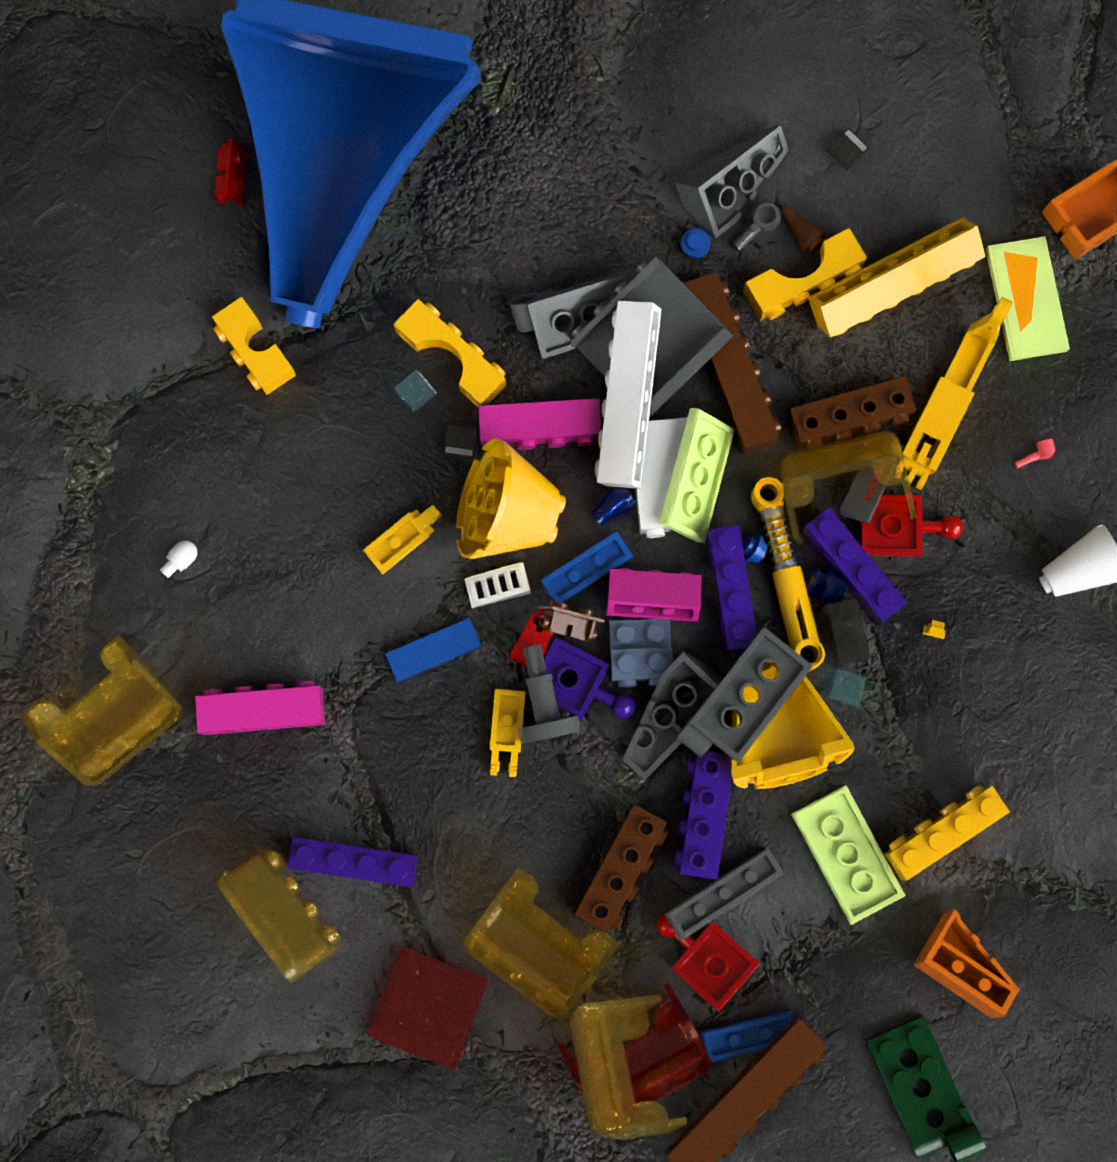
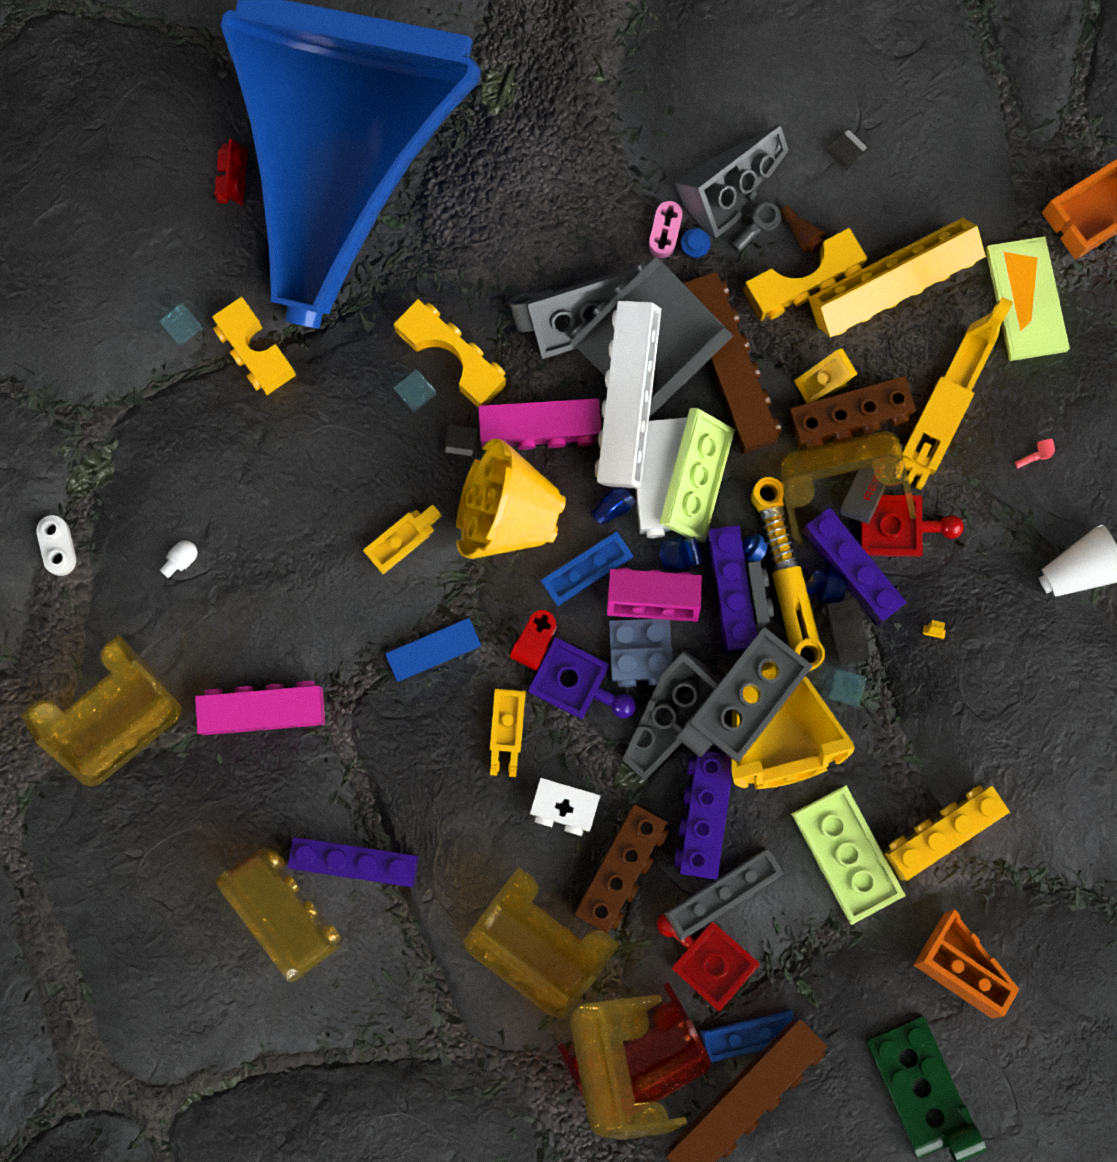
(56, 544): none -> white plate
(180, 324): none -> clear light blue tile
(428, 1007): clear red plate -> none
(523, 588): white slope -> none
(543, 702): dark grey piece -> none
(558, 617): hinge -> none
(582, 801): none -> white brick
(659, 228): none -> bright pink beam
(680, 553): none -> clear blue piece
(757, 582): none -> dark grey plate
(826, 377): none -> yellow slope

